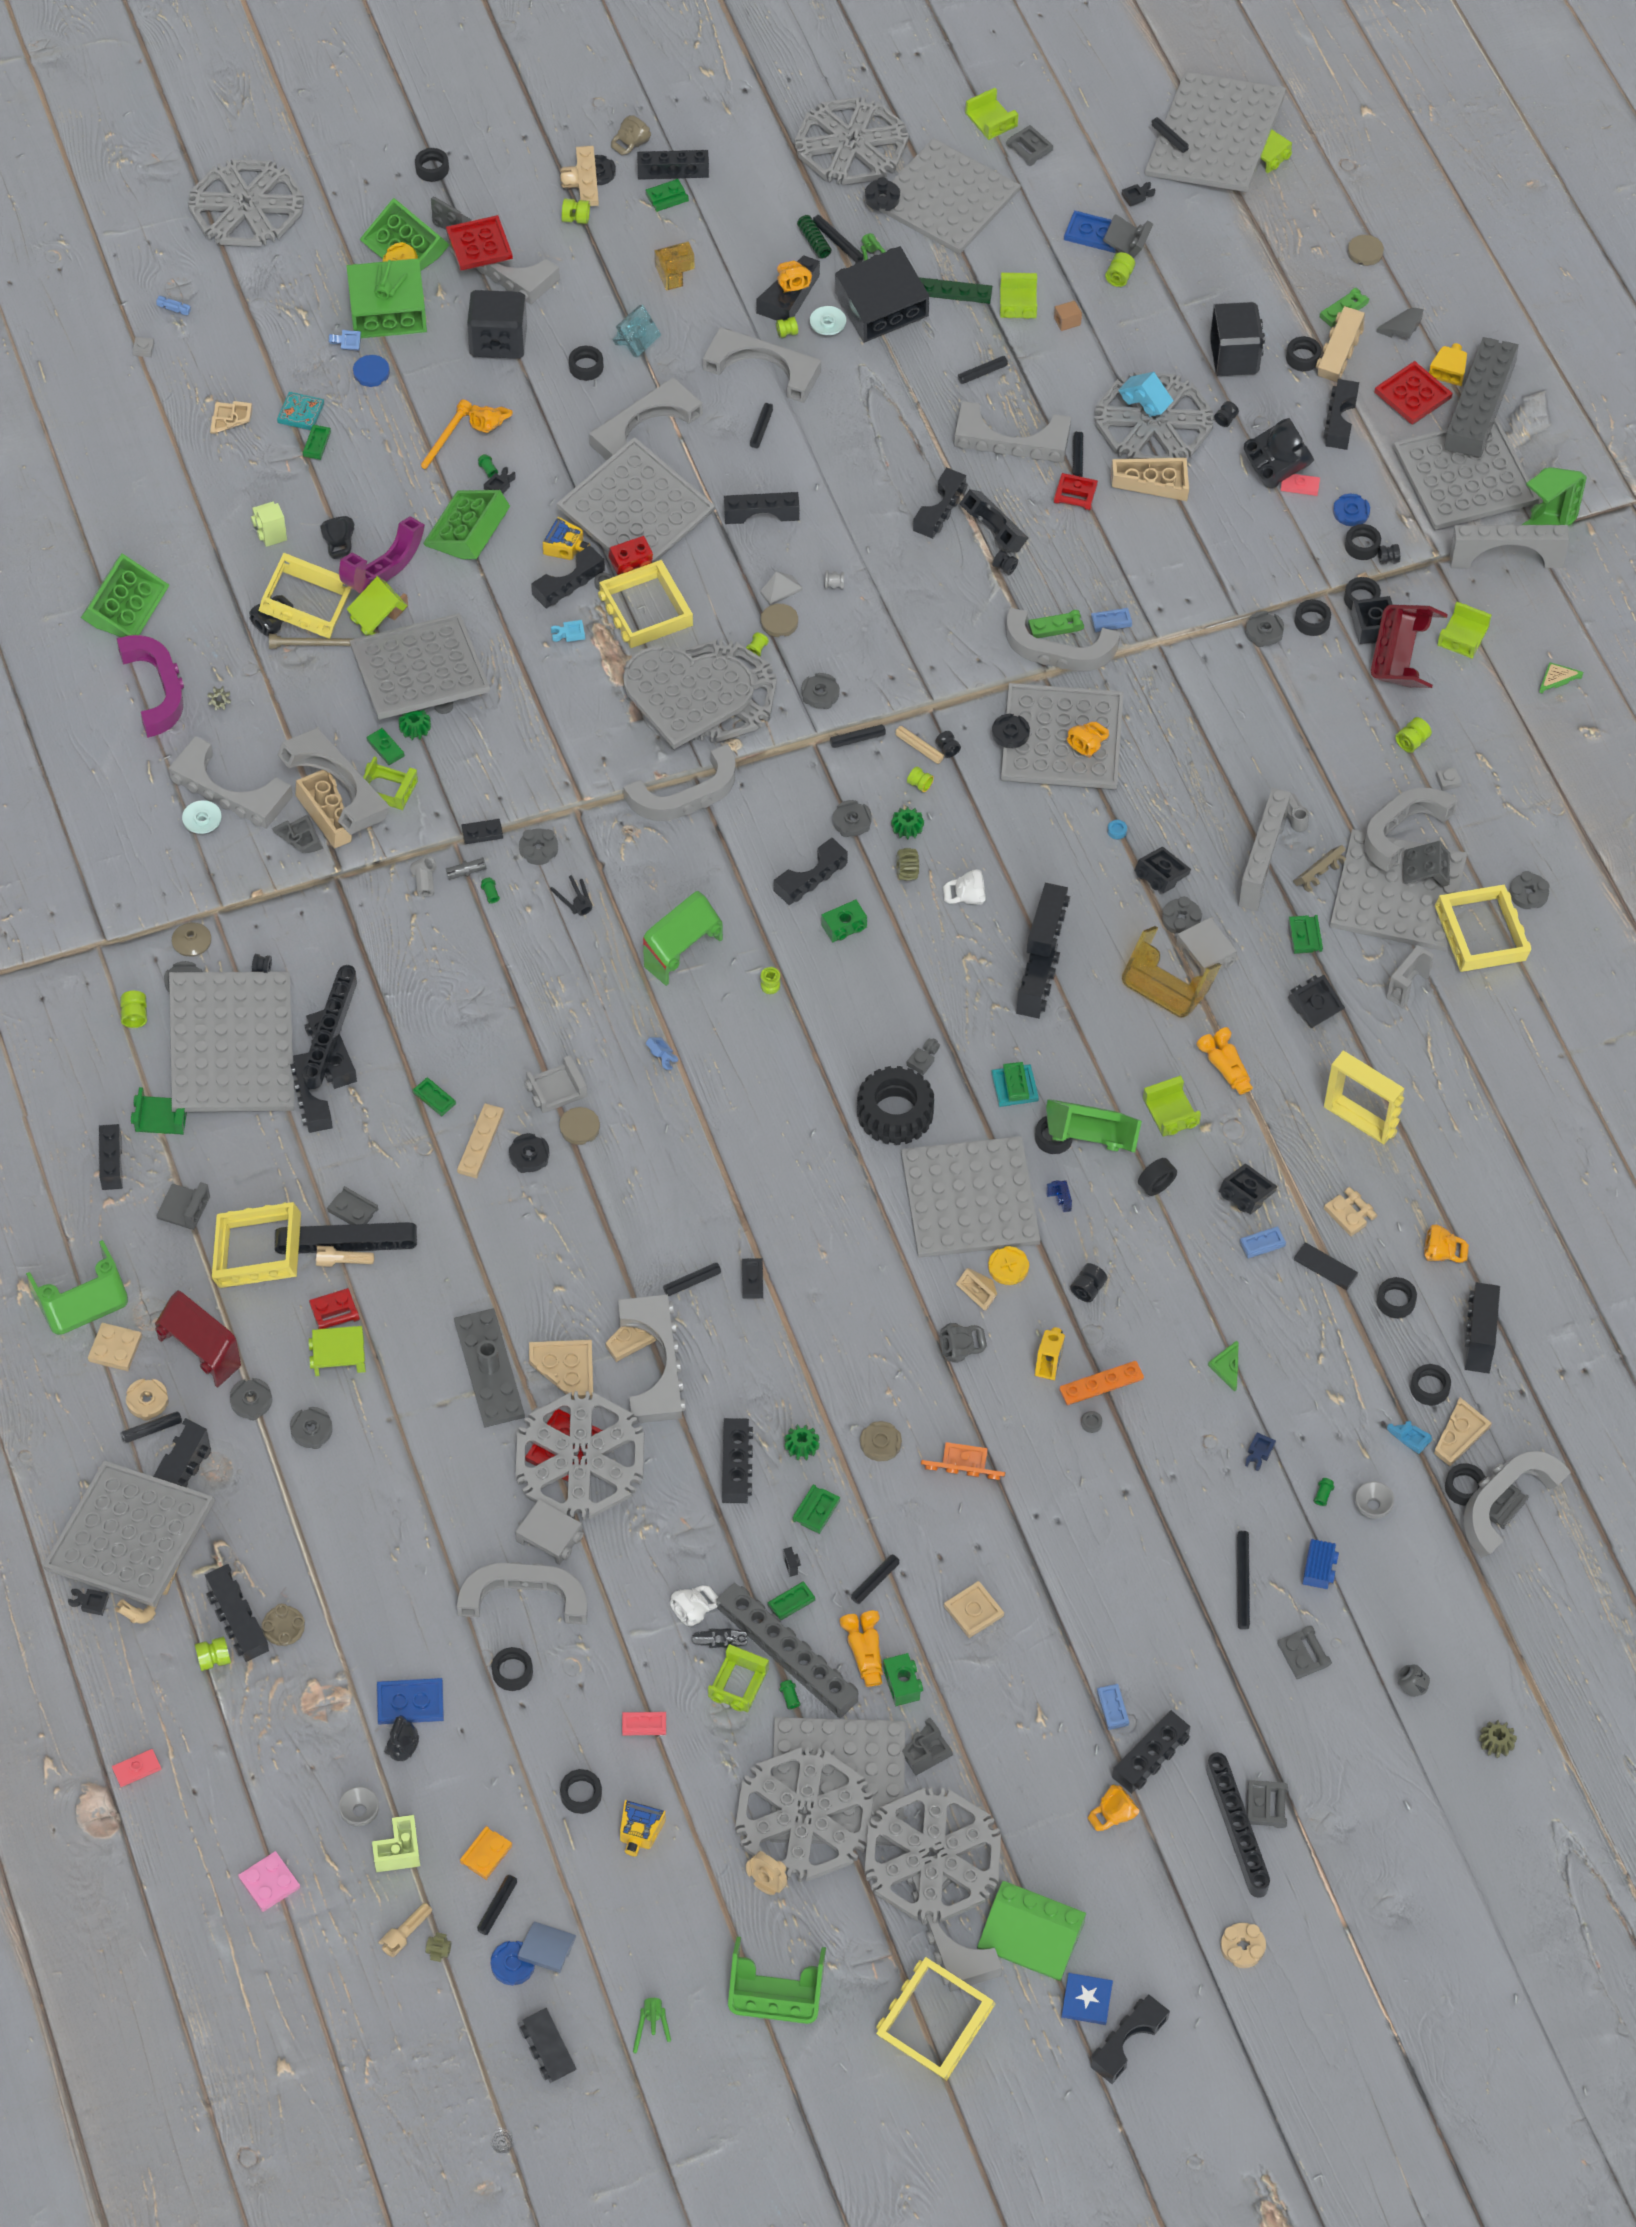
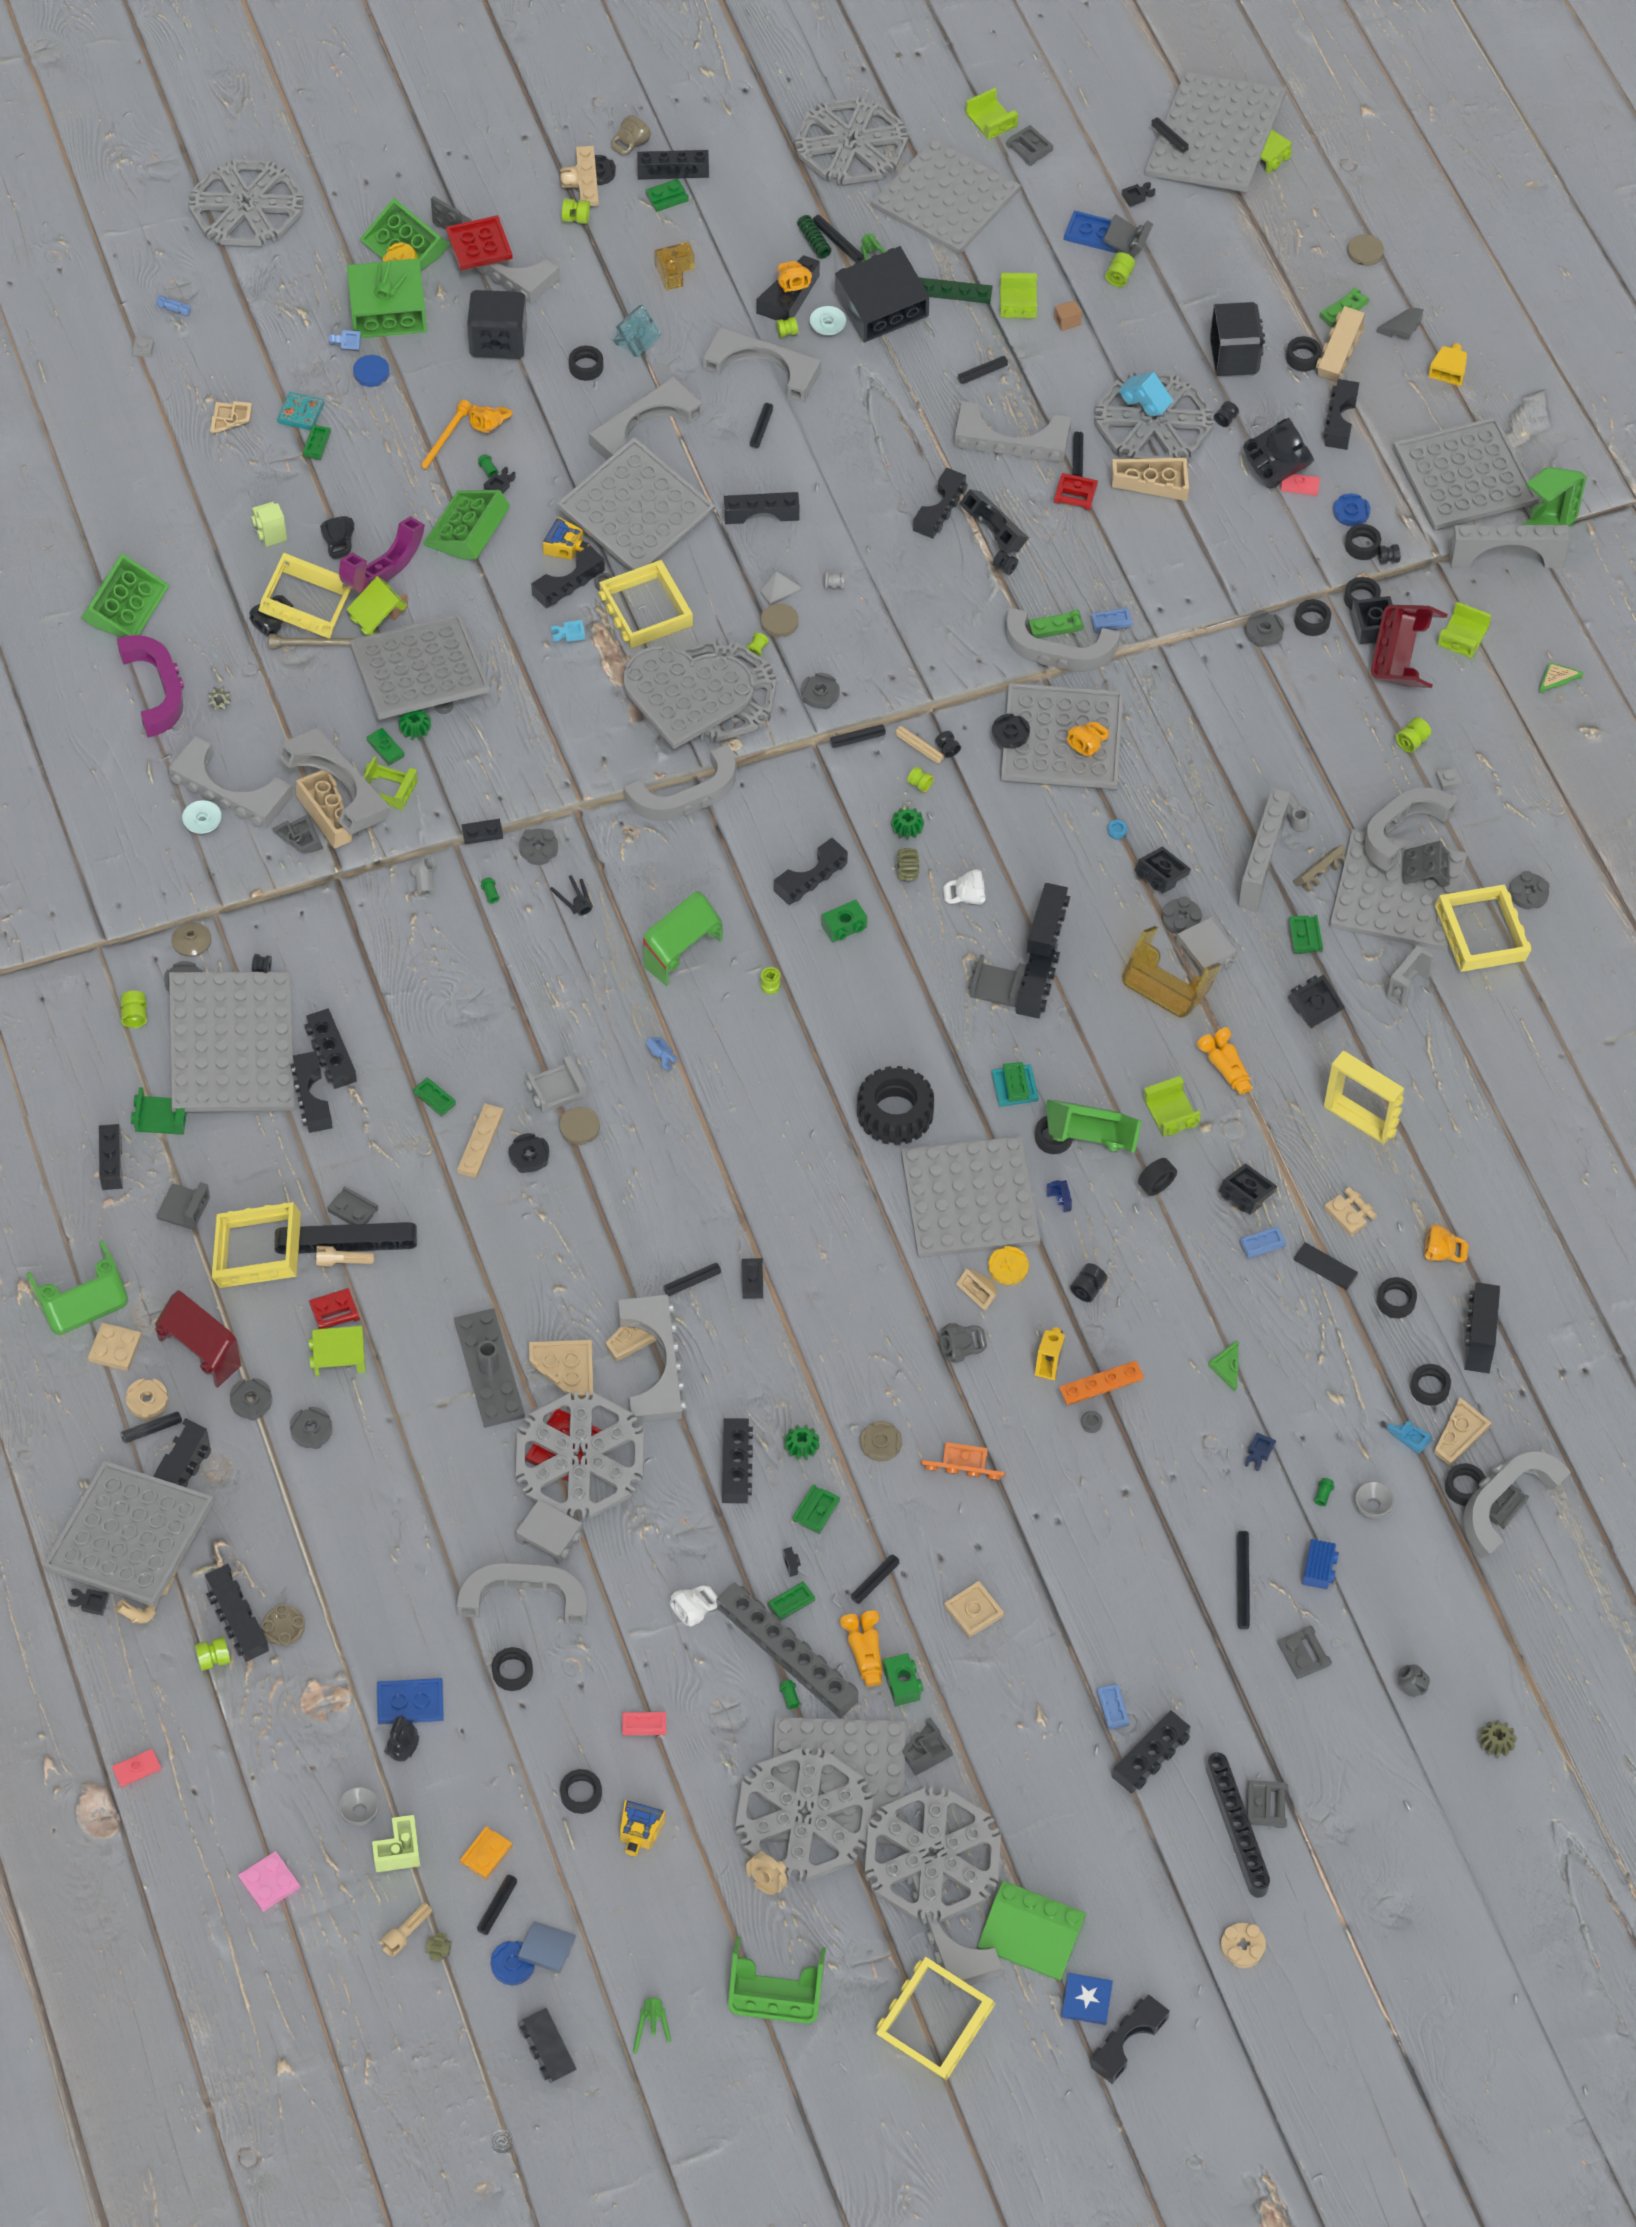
(327, 1034): black beam -> none
(431, 154): black tyre -> none
(466, 868): dark grey pin -> none
(630, 555): red brick -> none
(720, 1638): black hinge -> none
(747, 1660): lime panel -> none
(856, 827): dark grey plate -> none
(882, 186): black plate -> none
(922, 1060): dark grey plate -> none
(996, 983): none -> dark grey panel
(1115, 1807): light orange piece -> none
(1413, 392): red plate -> none
(1481, 397): dark grey piece -> none

